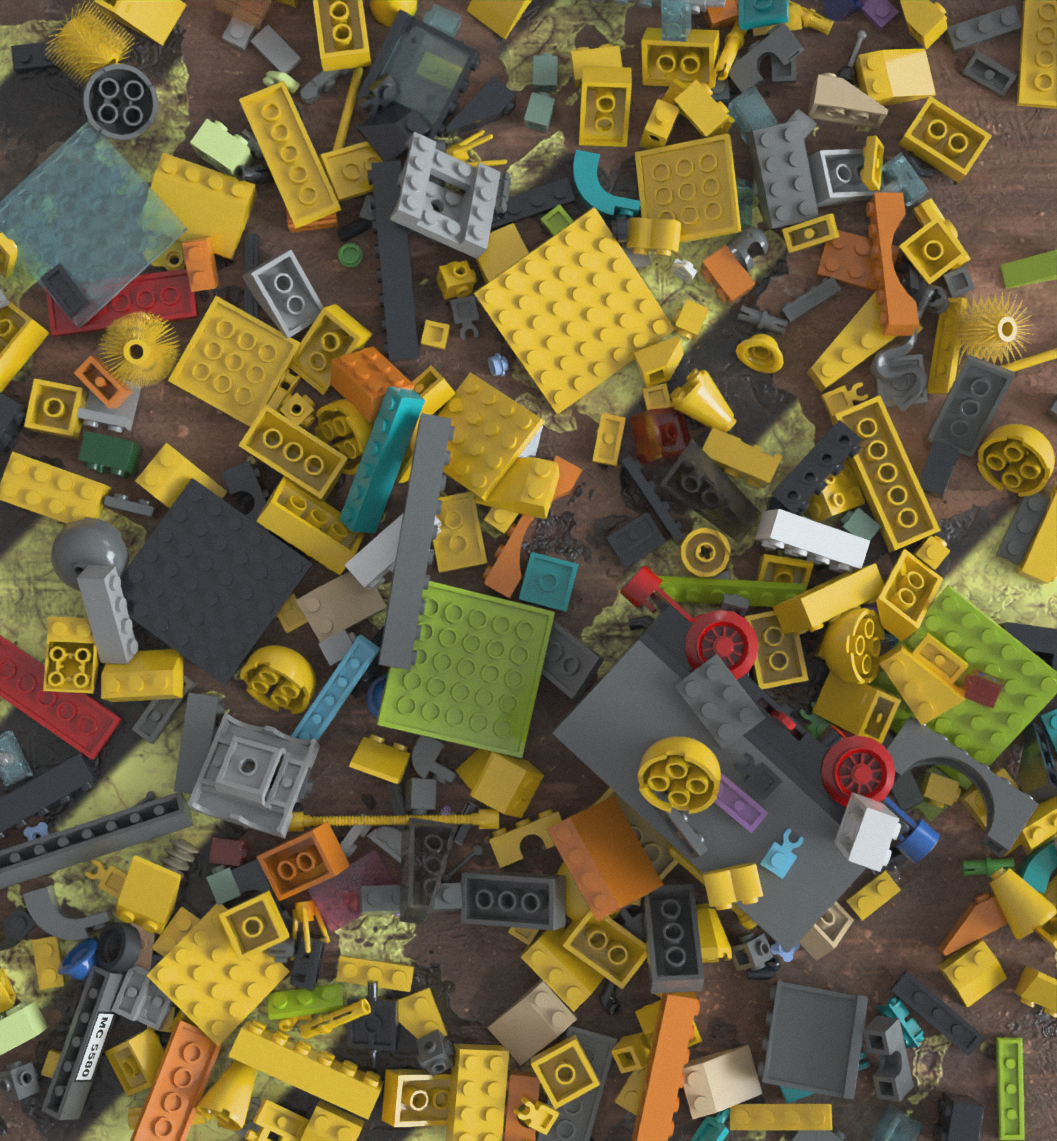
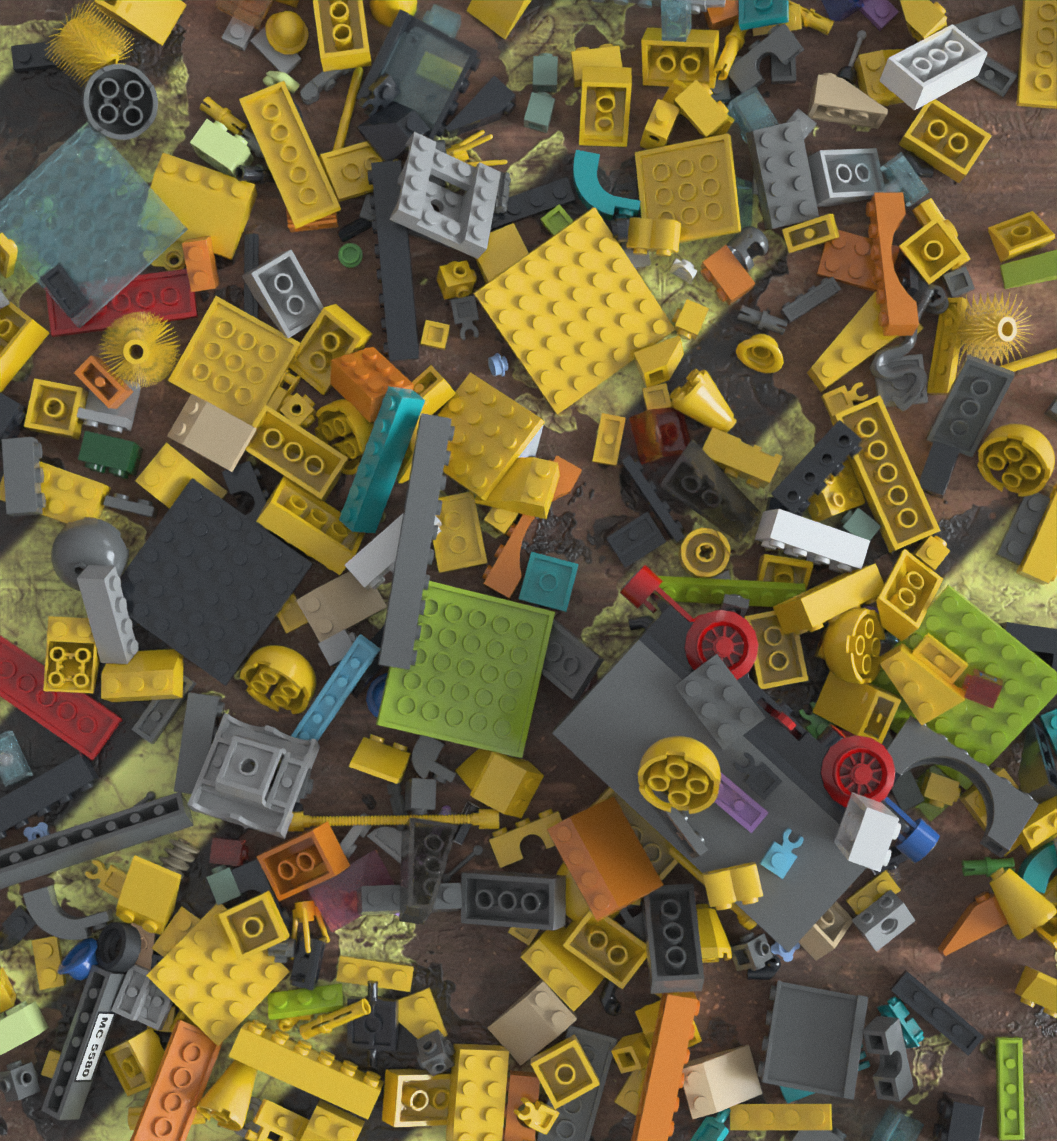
(23, 476): none -> dark grey brick
(211, 432): none -> tan slope
(223, 115): none -> yellow pin
(286, 32): none -> yellow hat
(873, 157): yellow plate -> none
(883, 920): none -> light grey brick
(933, 67): none -> white brick
(972, 971): yellow slope -> none
(1020, 236): none -> yellow slope

